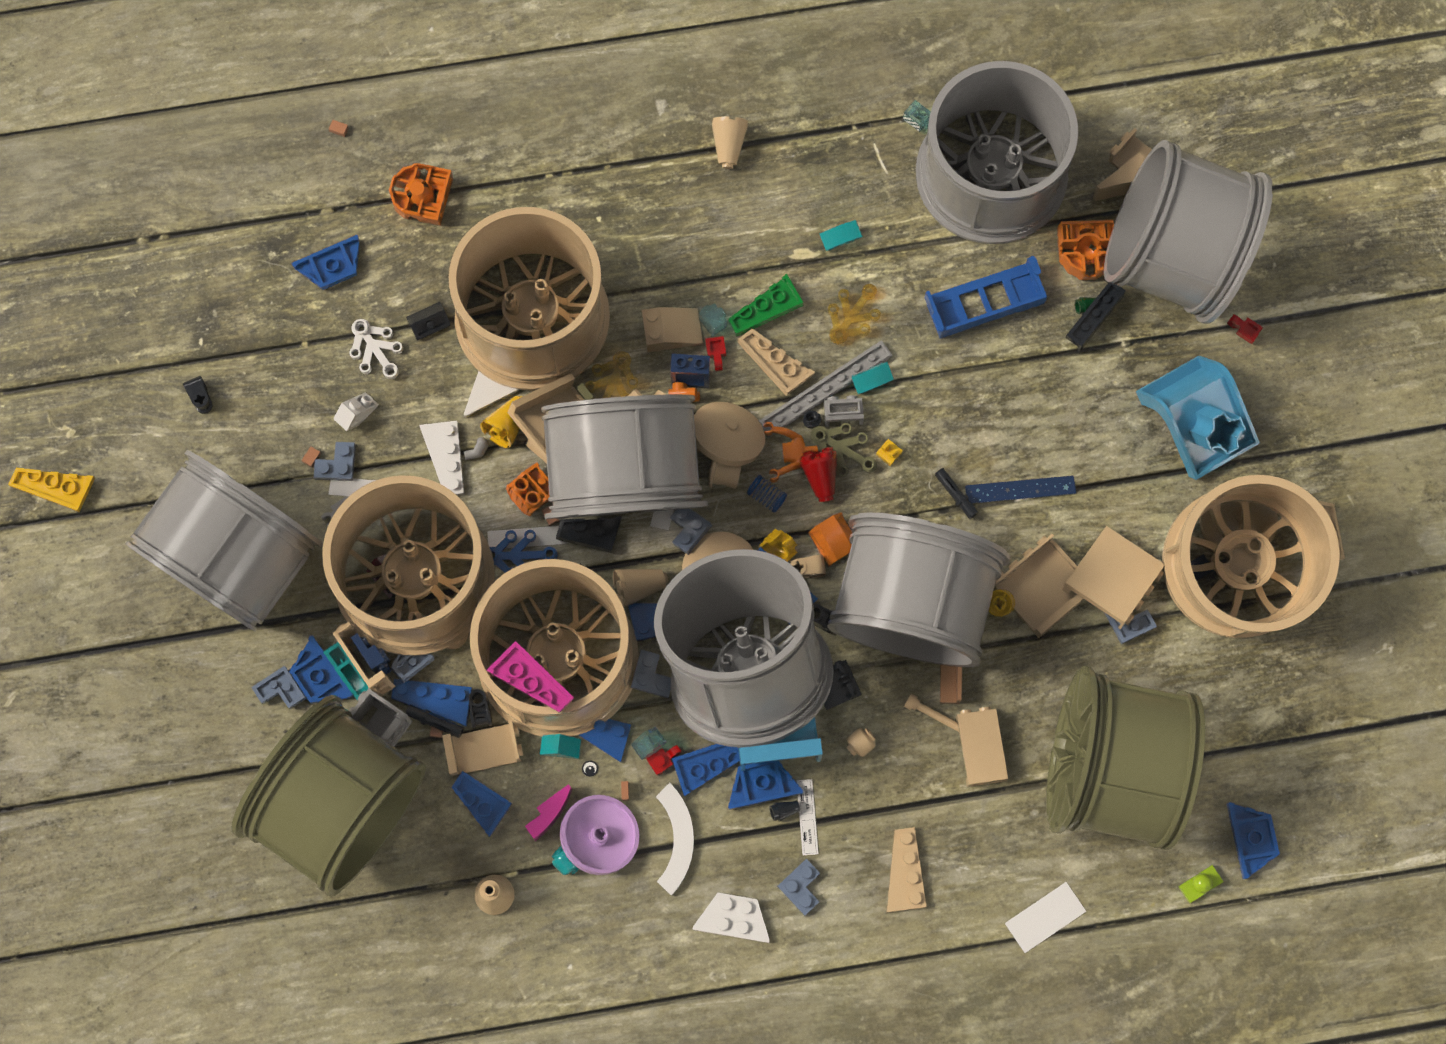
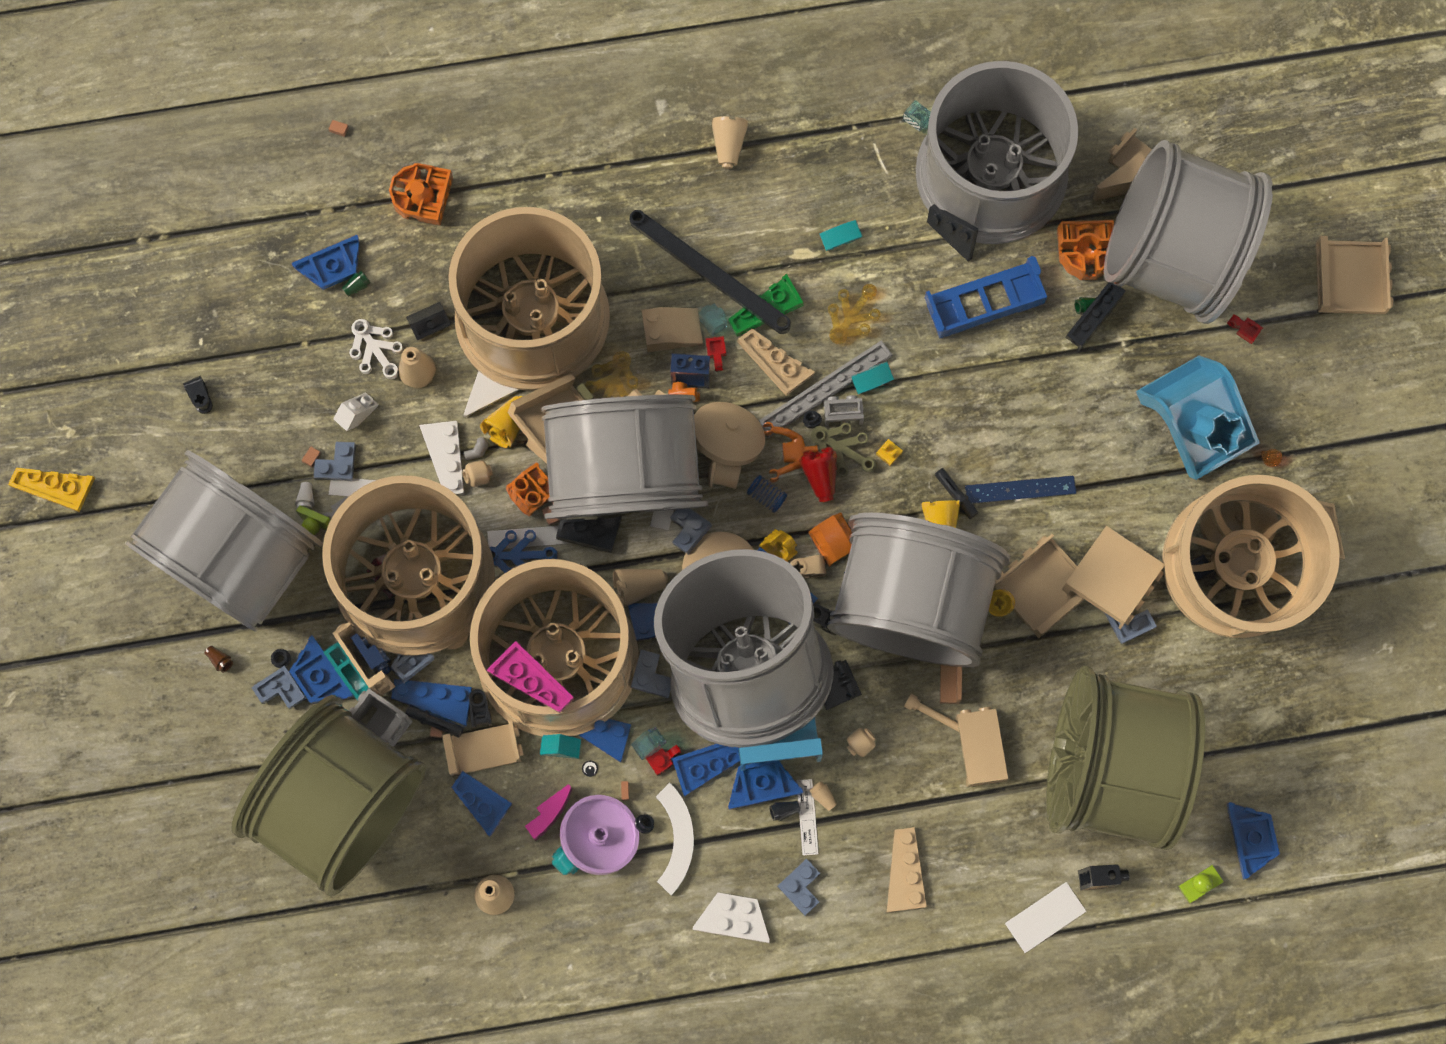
(220, 660): none -> reddish brown cone
(276, 654): none -> black plate
(305, 496): none -> white cone
(312, 520): none -> lime tile
(356, 283): none -> dark green cone
(416, 368): none -> tan cone
(477, 473): none -> tan head
(644, 823): none -> black plate
(710, 272): none -> black piece
(823, 795): none -> tan cone
(942, 512): none -> yellow cone
(954, 230): none -> black wing
(1102, 877): none -> black torso
(1271, 457): none -> clear orange plate
(1353, 276): none -> tan panel

